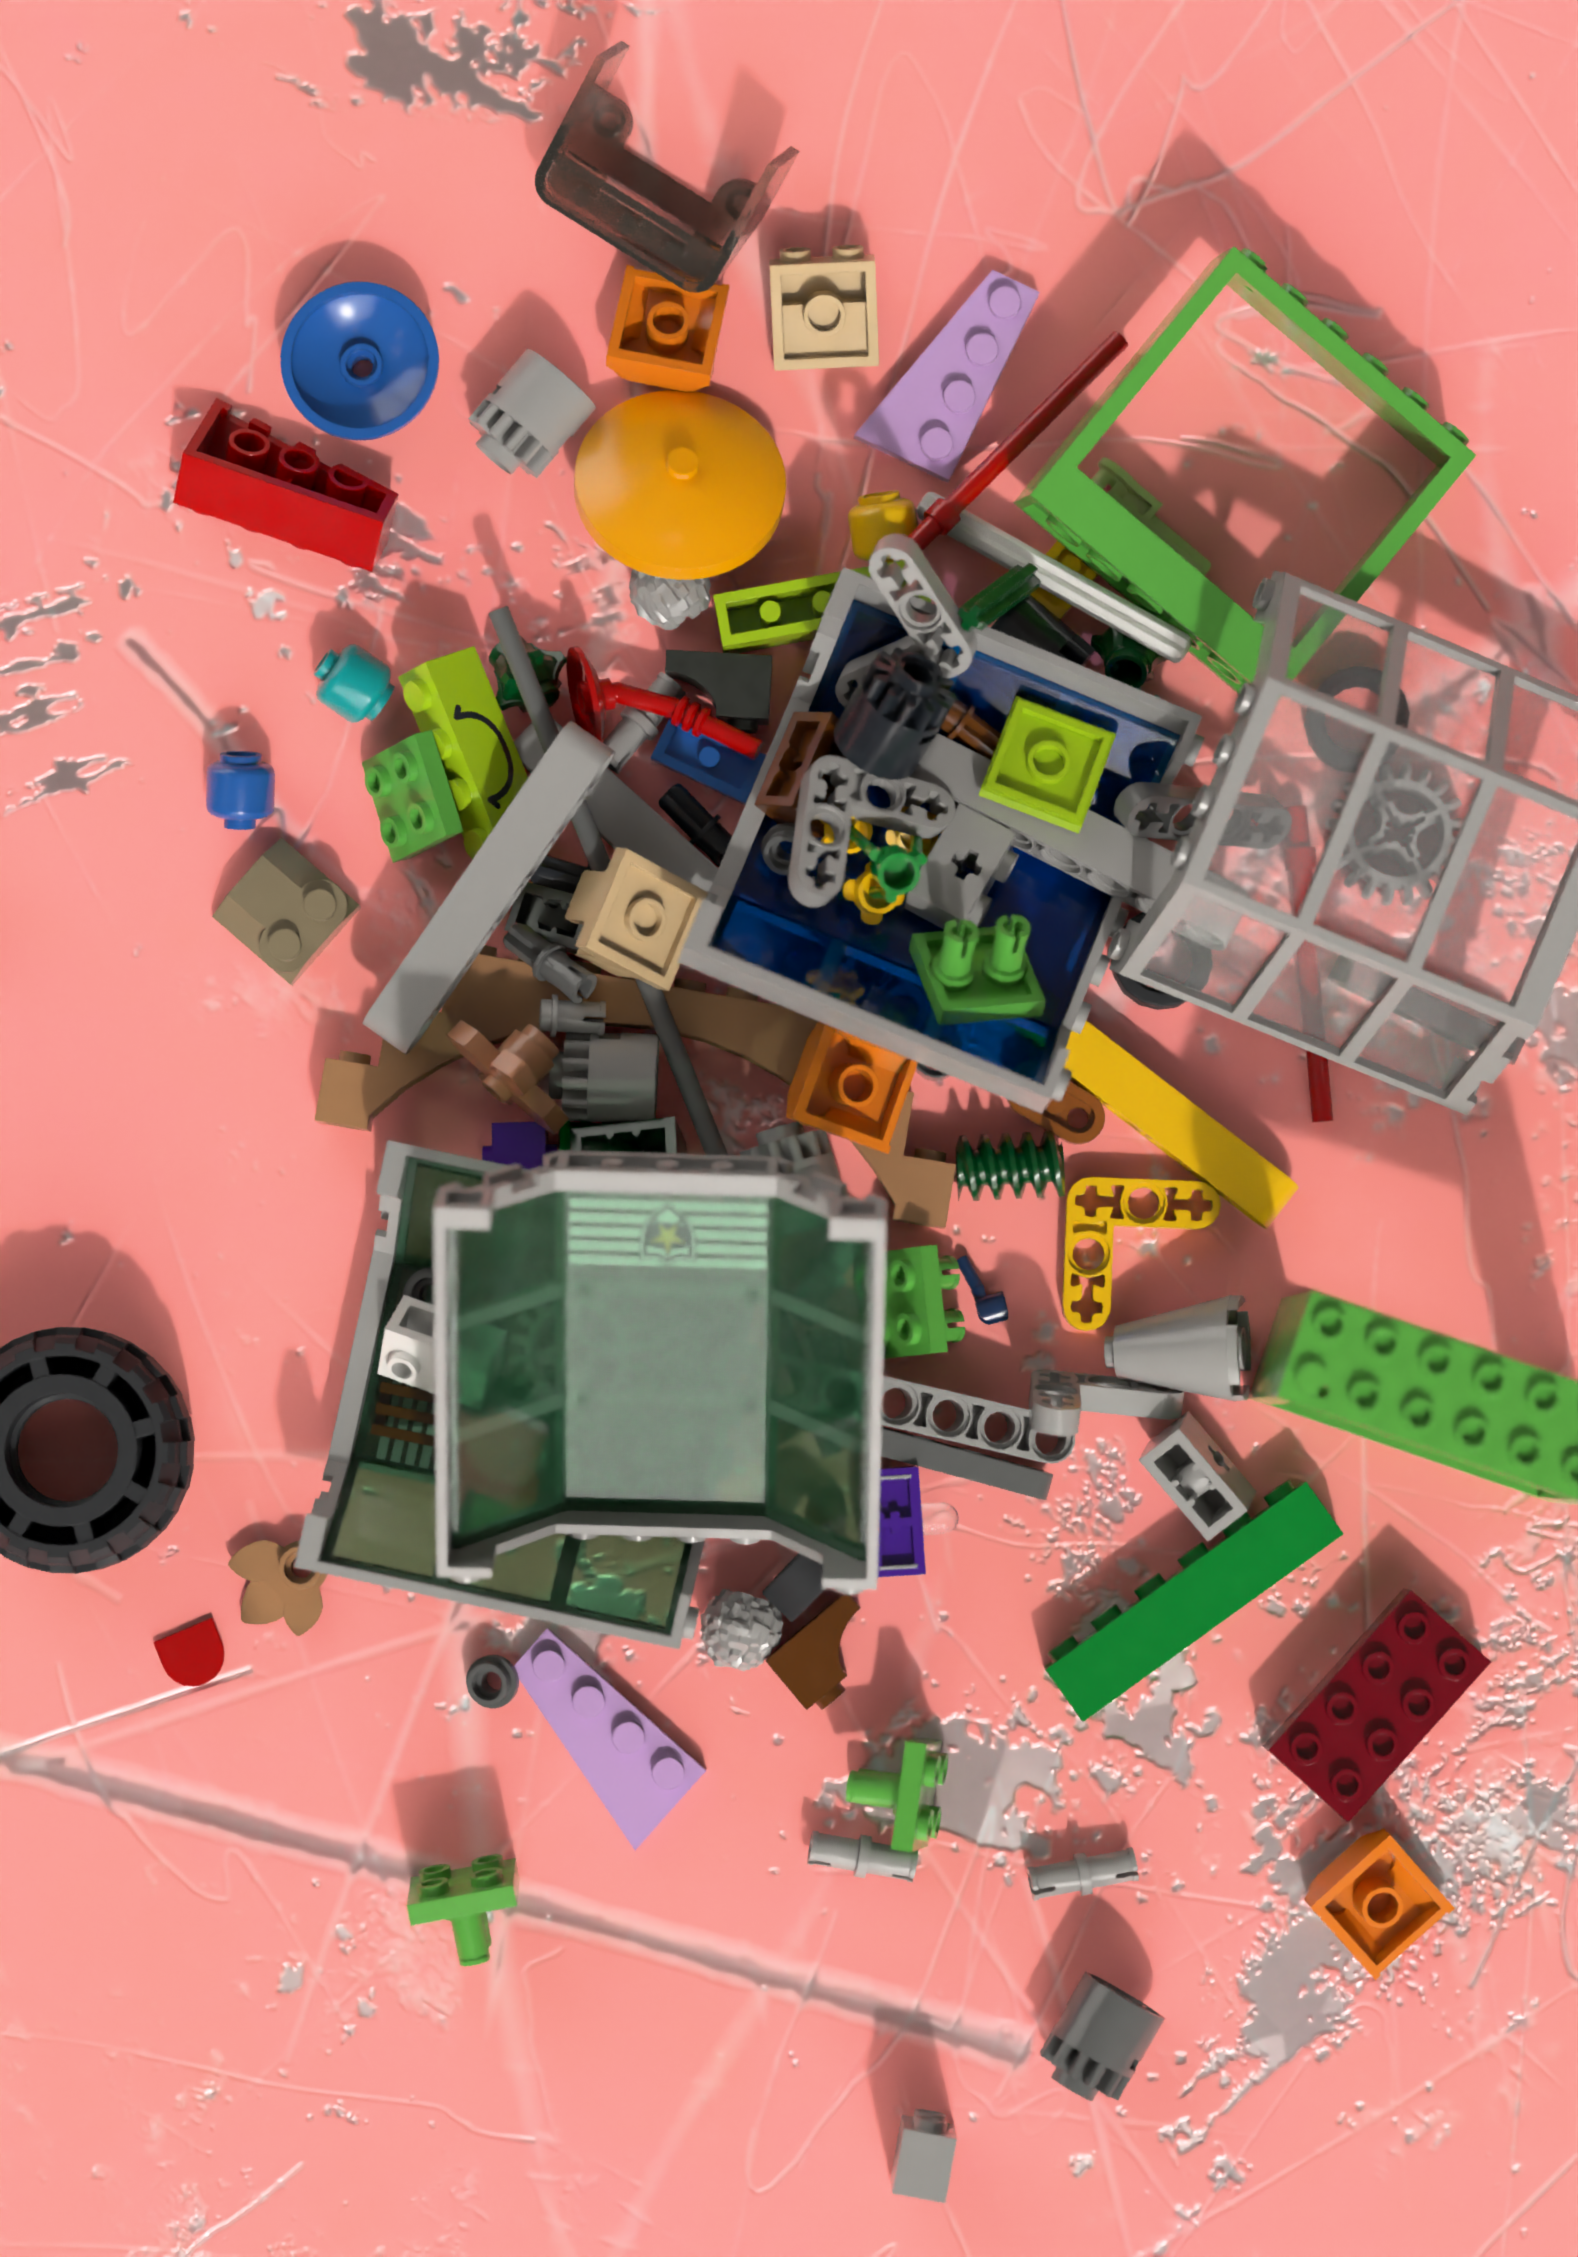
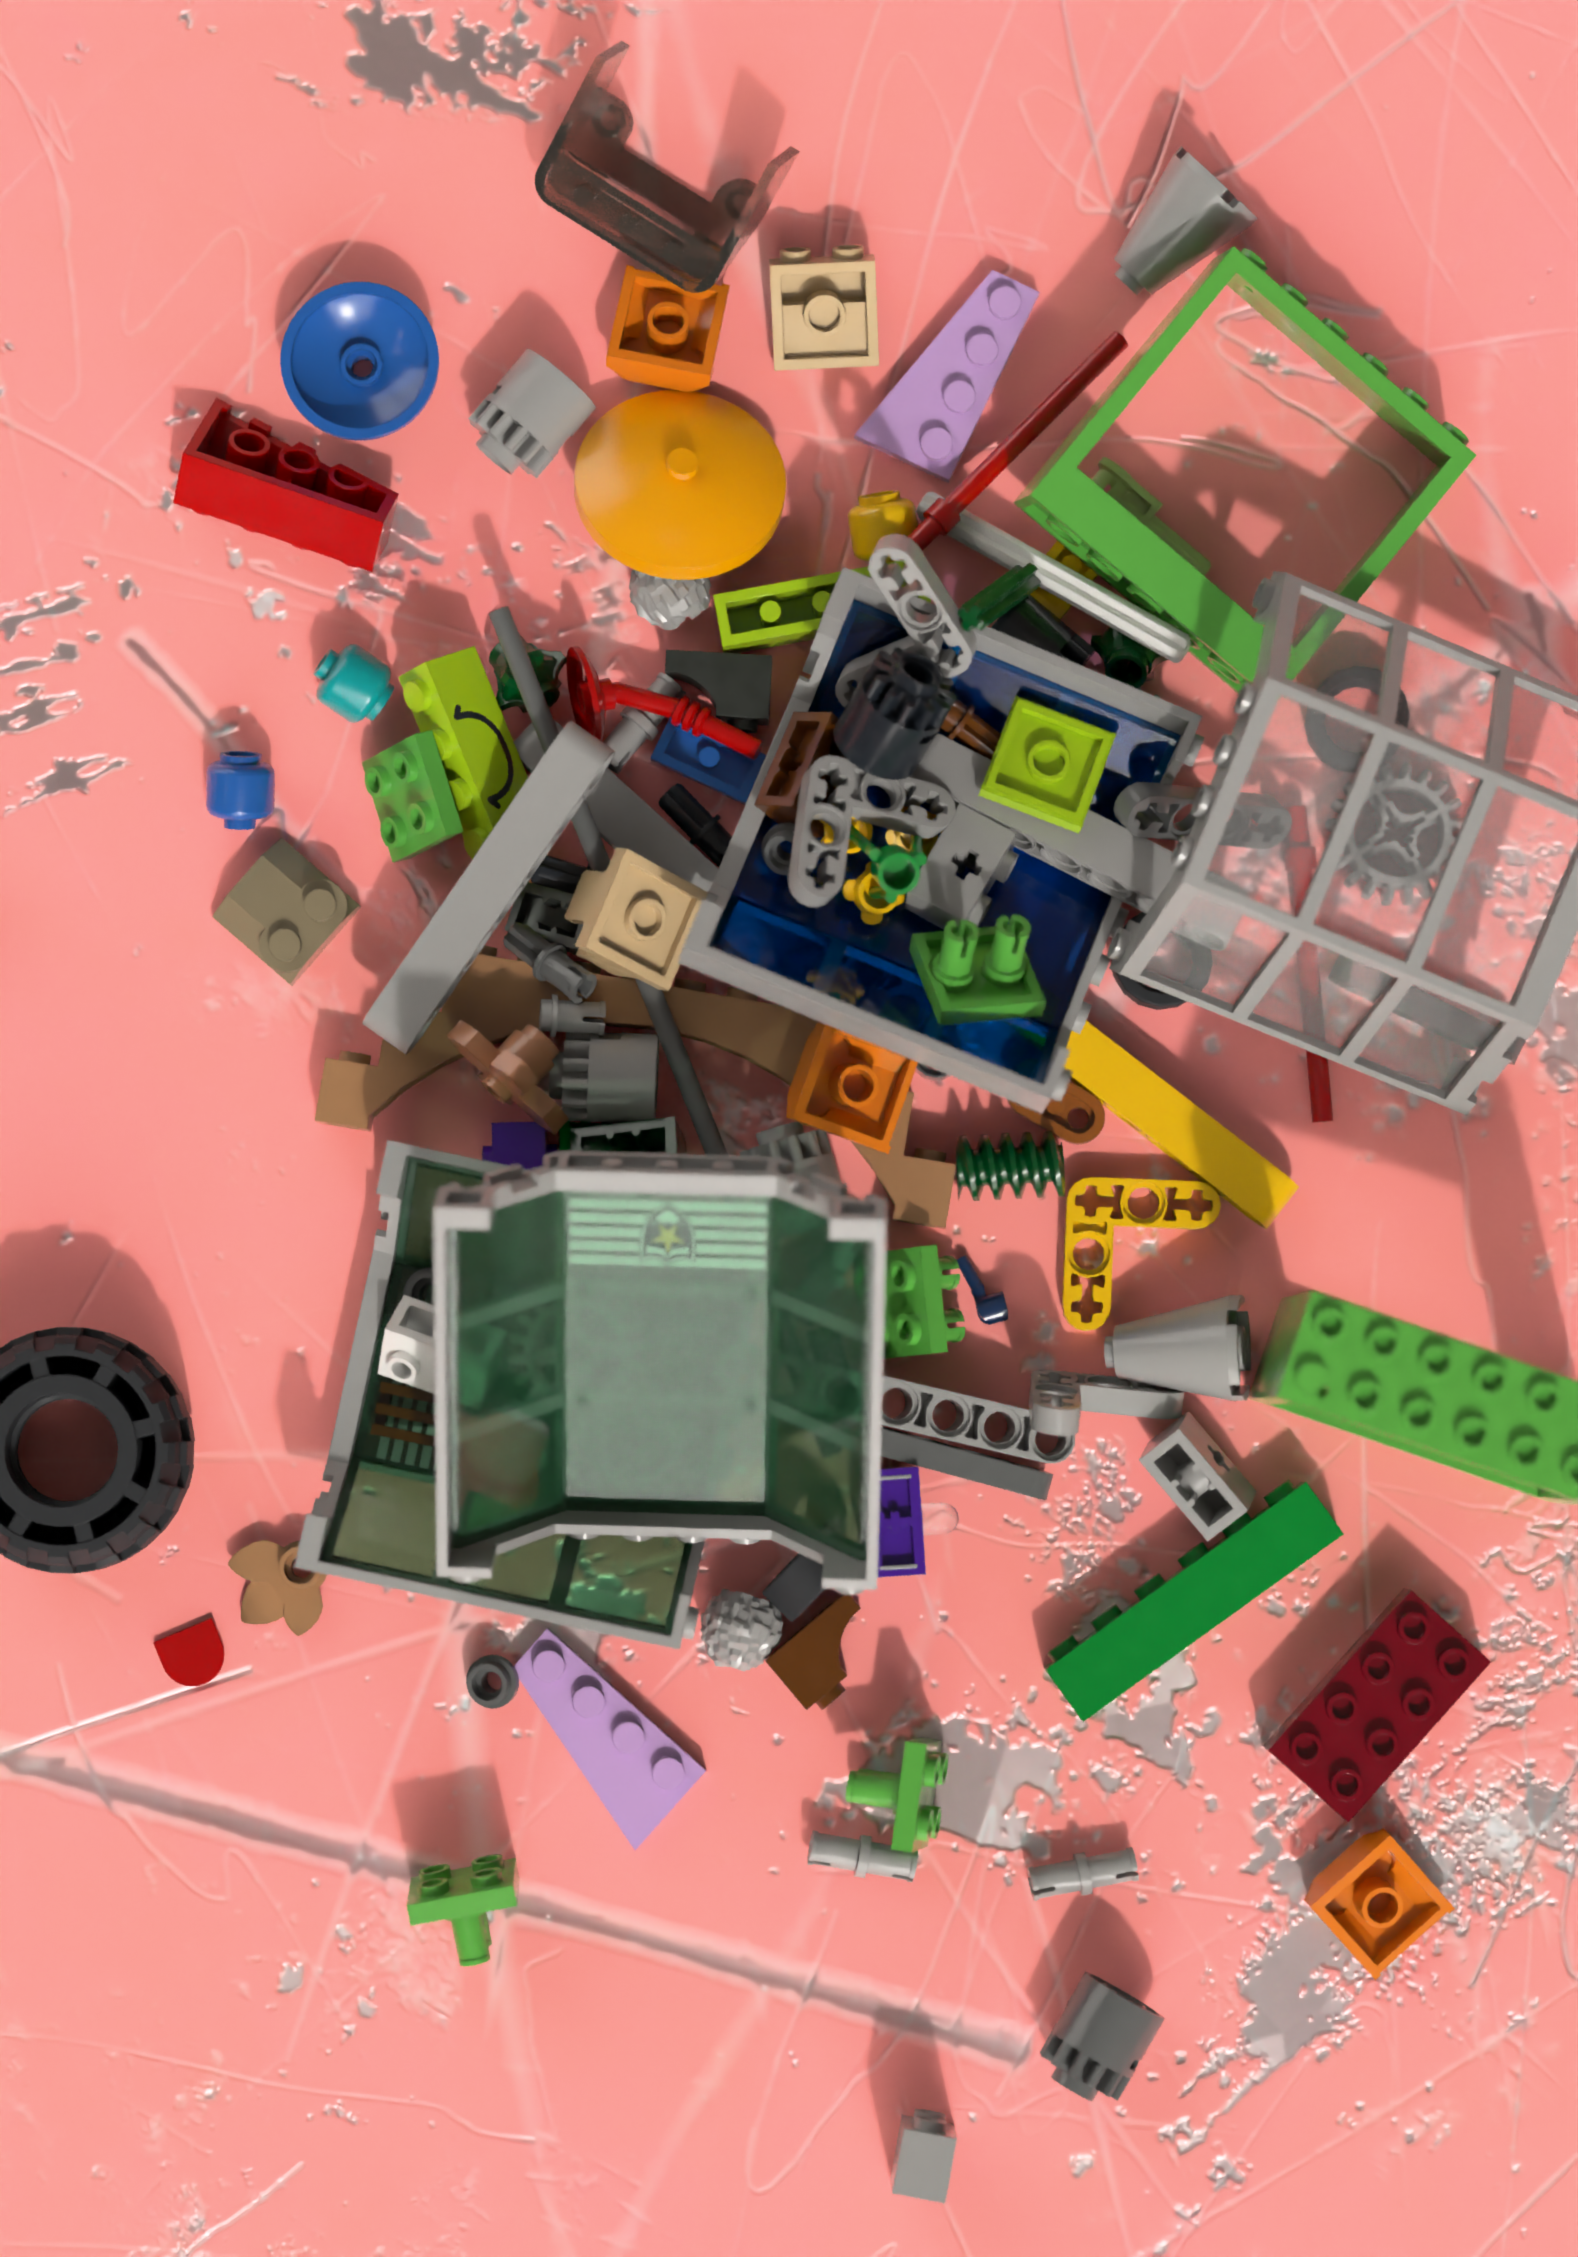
(1179, 225): none -> light grey cone

